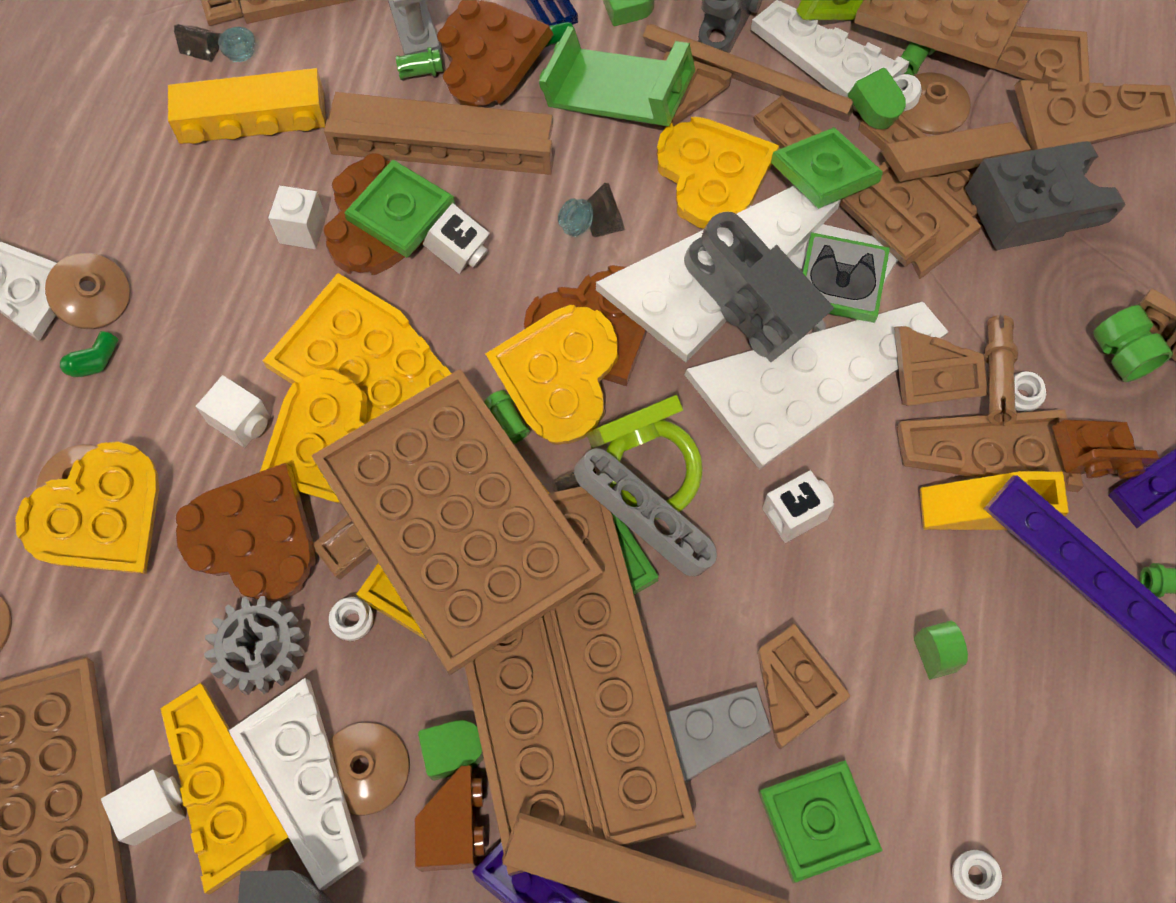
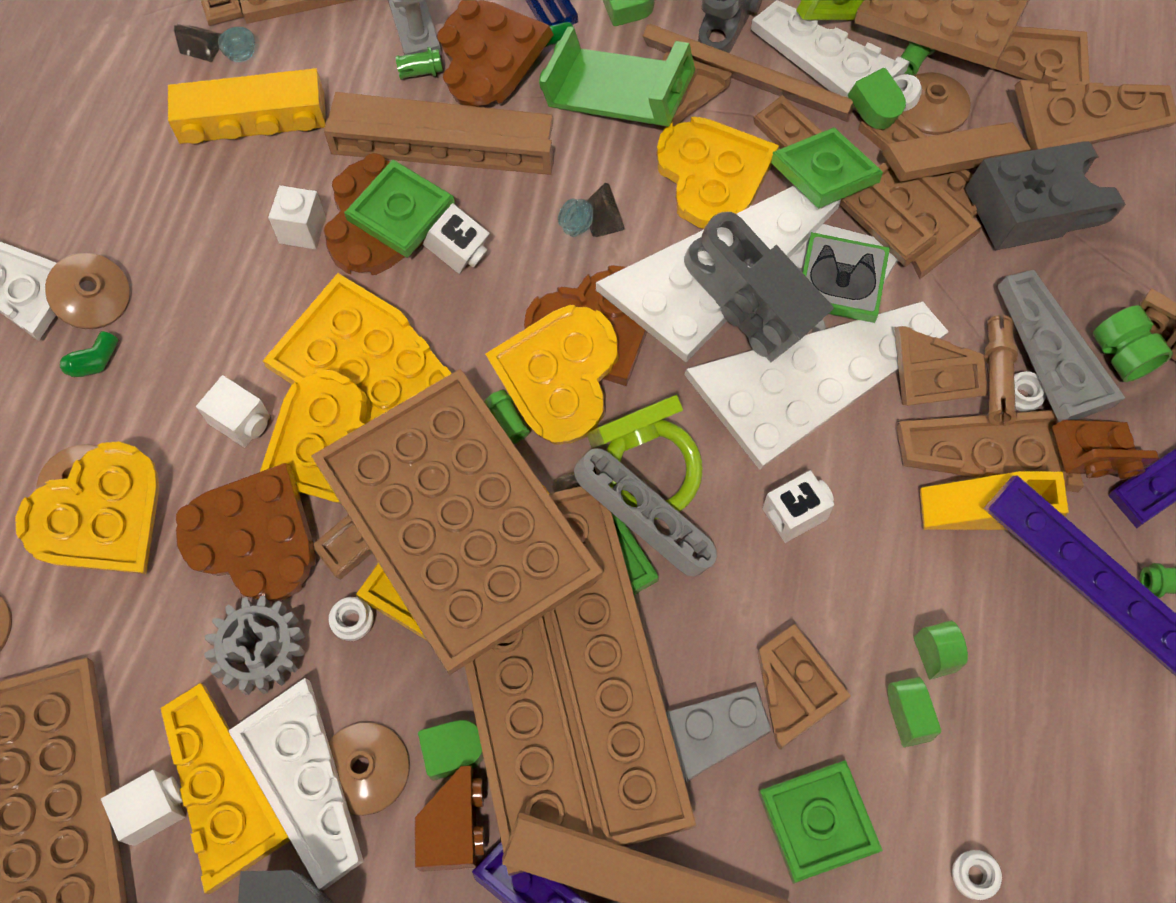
(913, 712): none -> bright green piece
(1062, 359): none -> light grey wing

